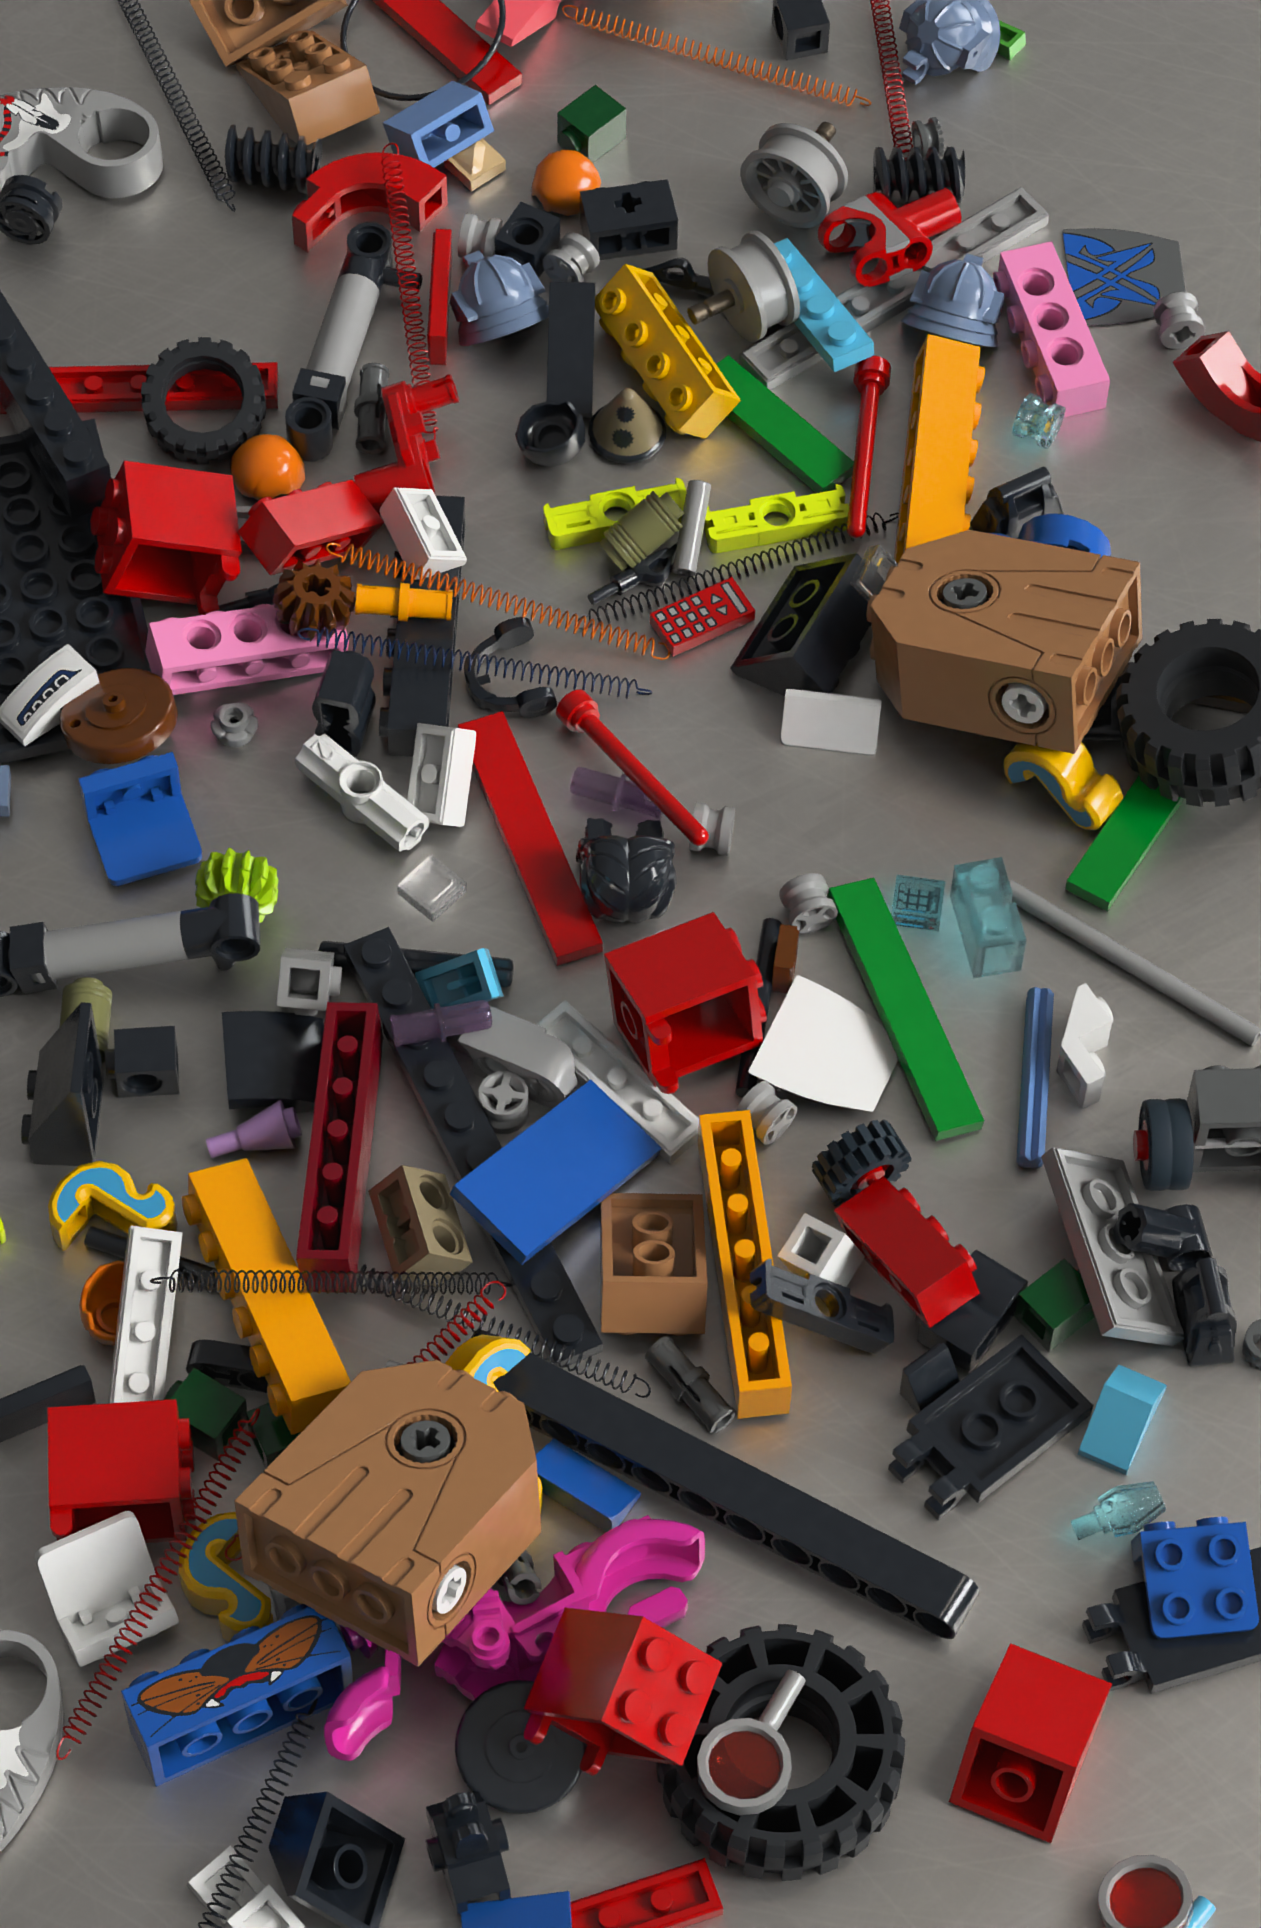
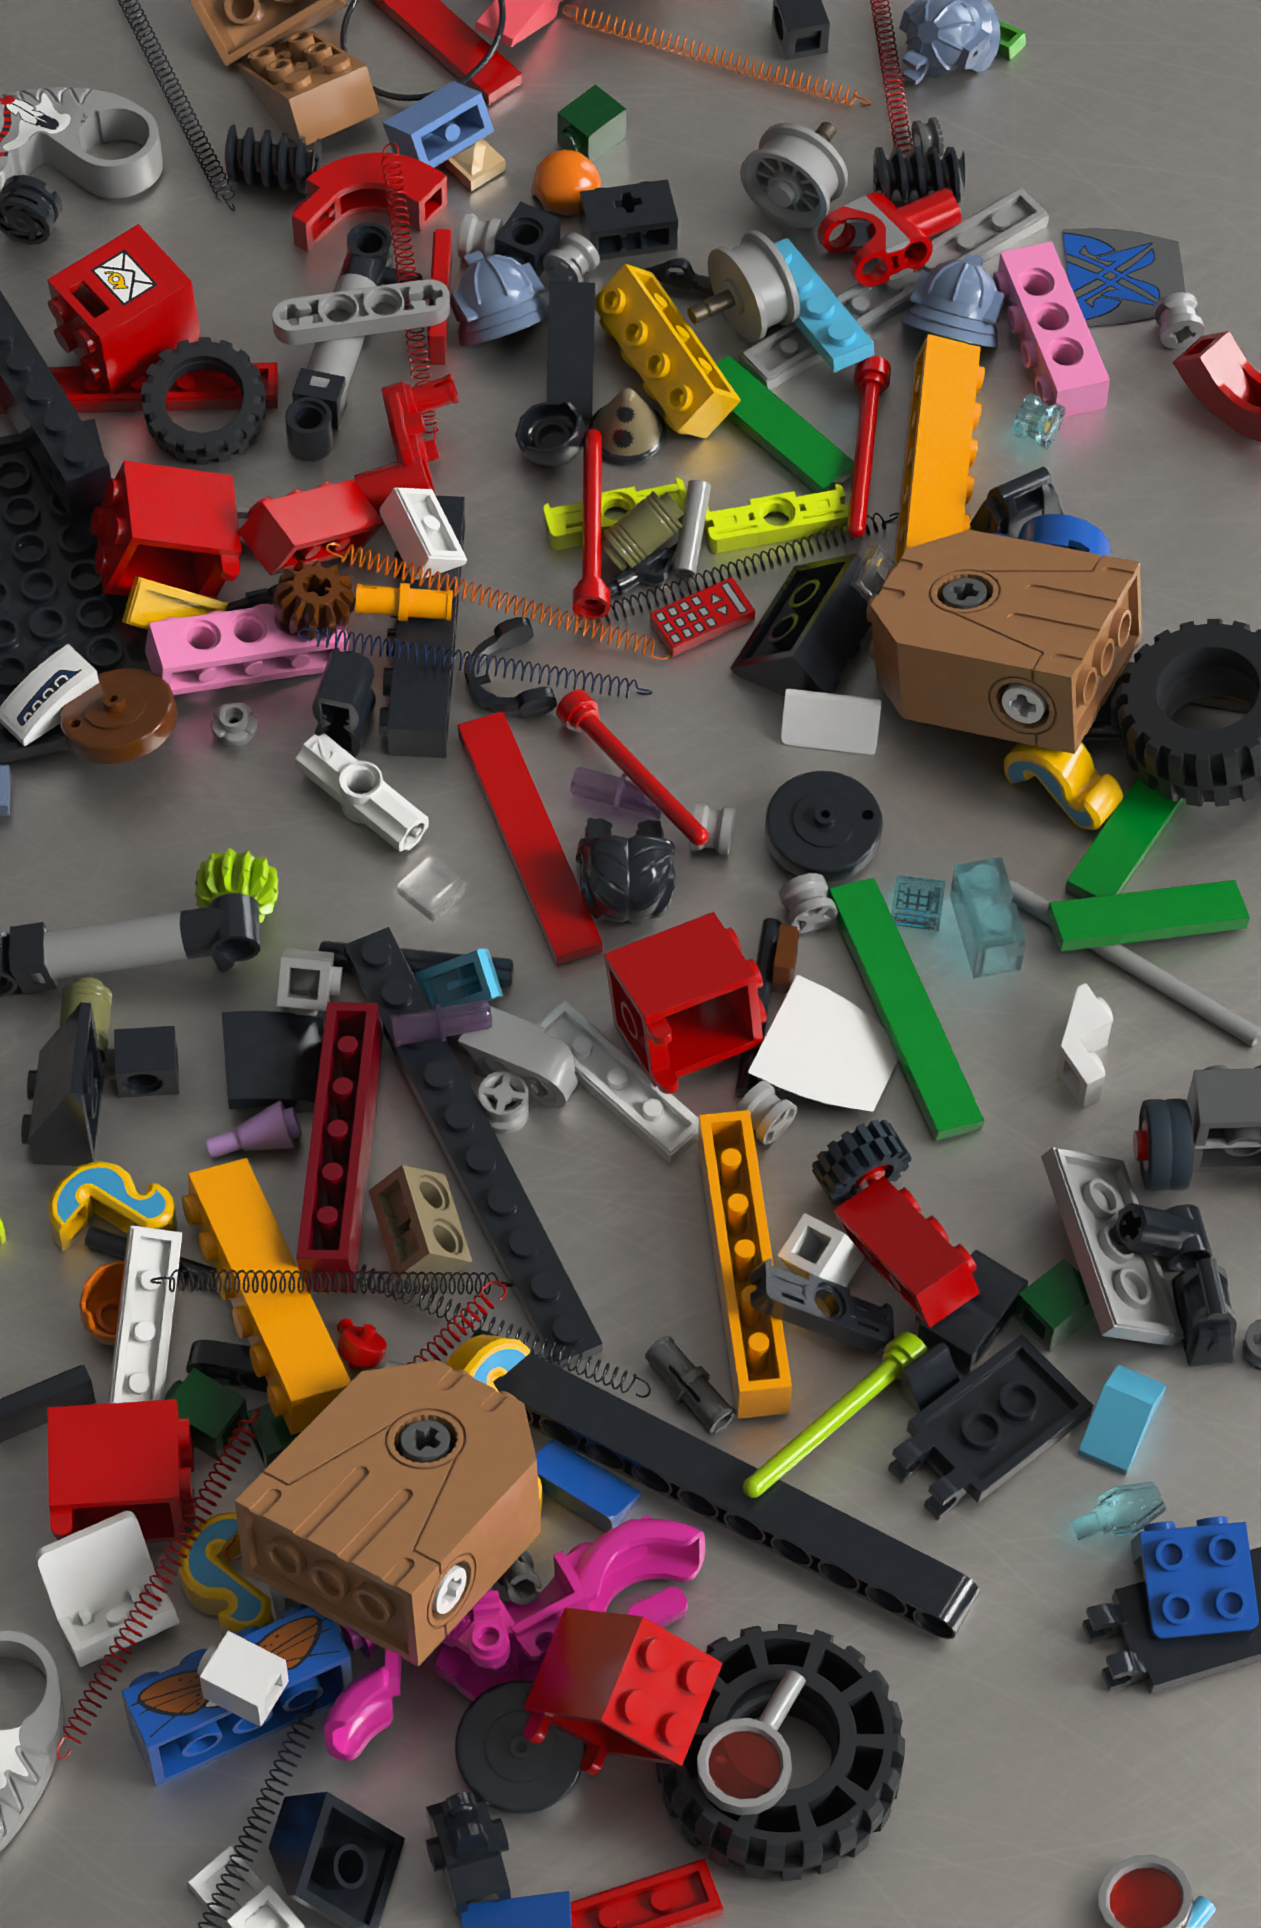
(122, 308): none -> red container
(139, 819): blue bracket -> none
(156, 601): none -> yellow tile
(242, 1678): none -> white brick
(267, 467): orange hair -> none
(360, 1345): none -> red piece
(362, 319): none -> light grey beam
(370, 409): dark grey pin -> none
(442, 773): white slope -> none
(555, 1171): blue tile -> none
(591, 594): none -> red piece
(653, 1264): medium nougat slope -> none
(823, 825): none -> black wheel
(898, 1354): none -> lime piece
(1029, 1742): red slope -> none
(1035, 1077): medium blue axle -> none
(1147, 915): none -> green tile

